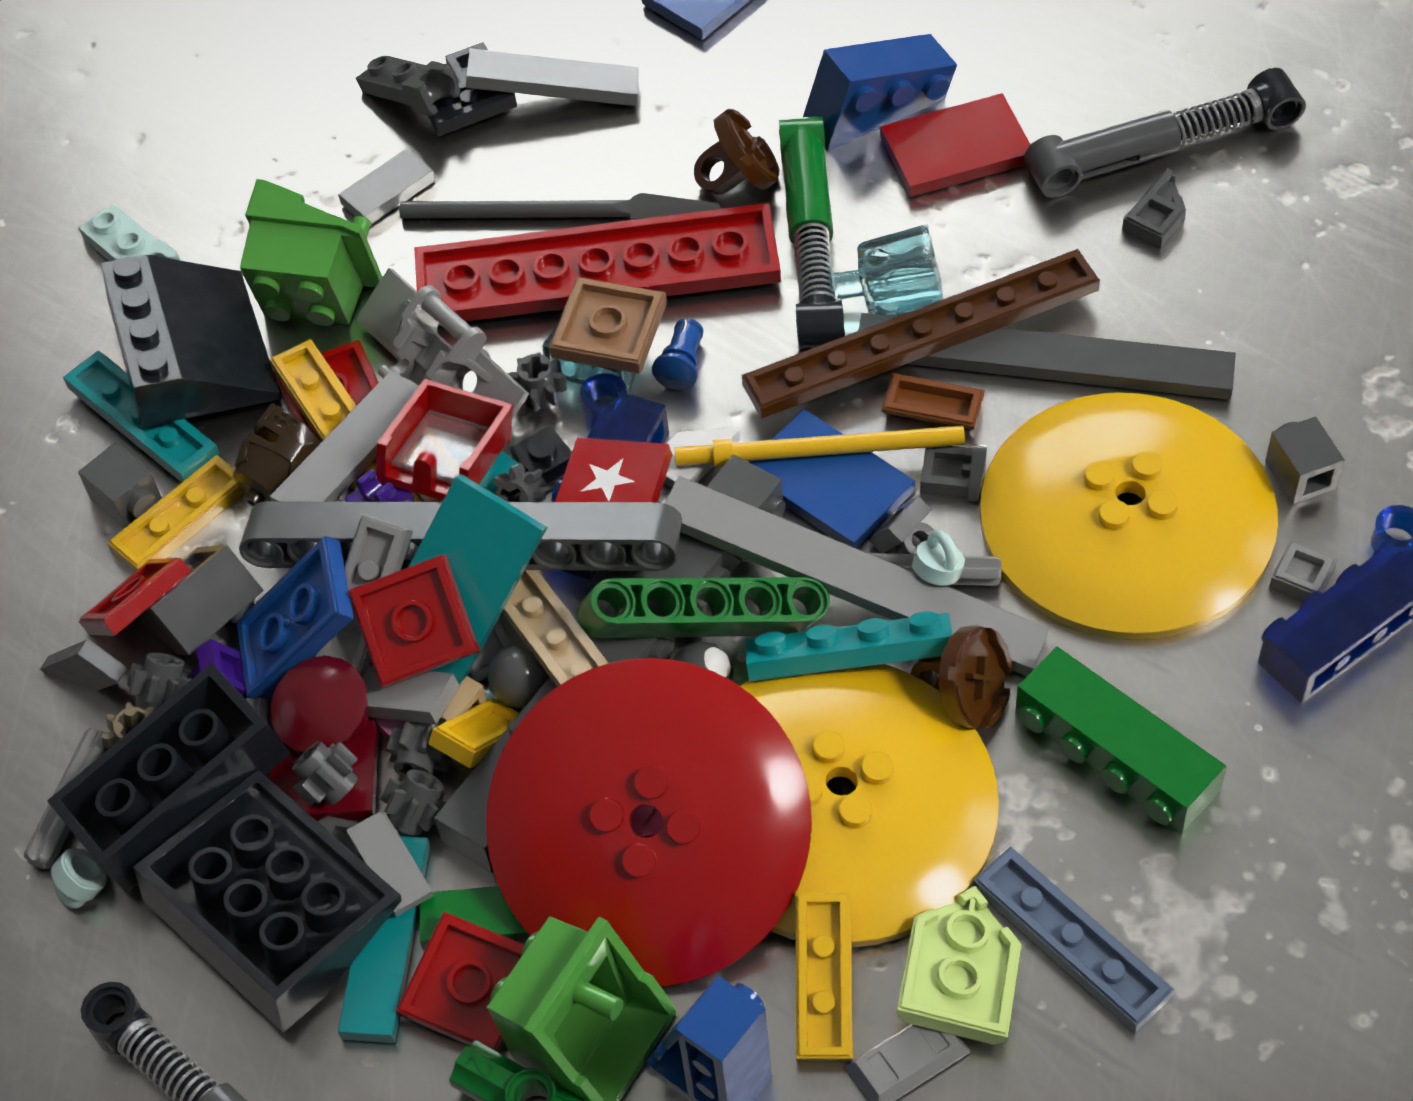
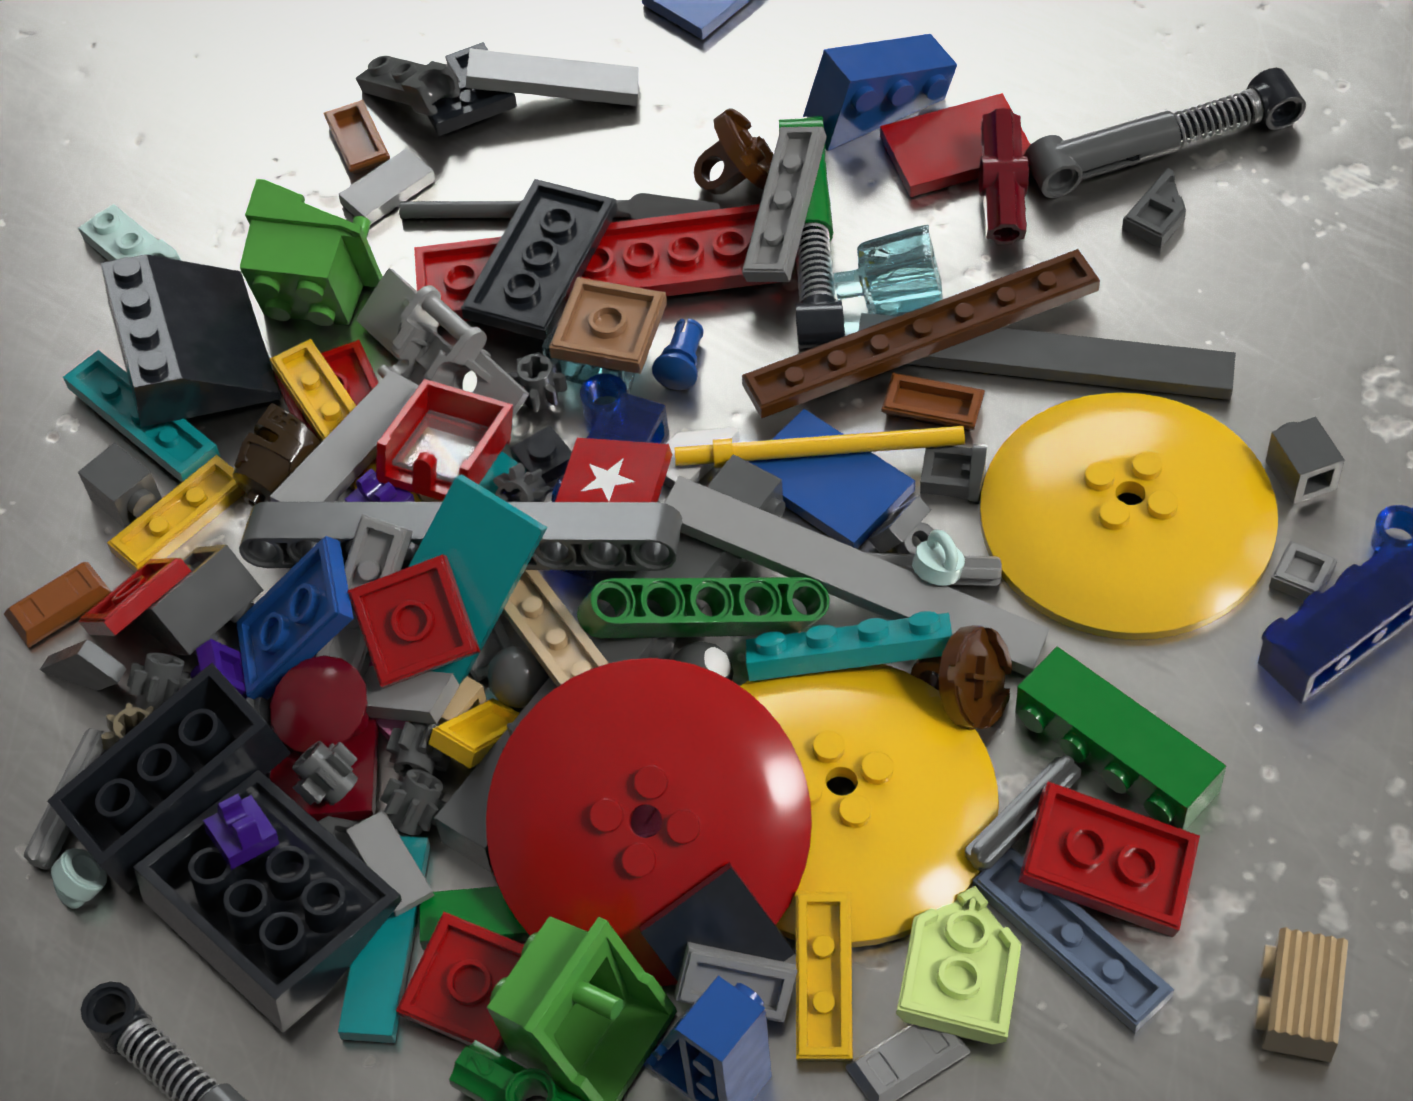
(57, 603): none -> dark orange tile
(240, 830): none -> dark purple tile
(357, 137): none -> tile
(539, 259): none -> black tile
(718, 915): none -> black tile
(767, 977): none -> light grey tile
(784, 204): none -> light grey tile
(1003, 176): none -> dark red piece
(1018, 815): none -> dark grey axle
(1110, 859): none -> red tile
(1303, 994): none -> tan brick

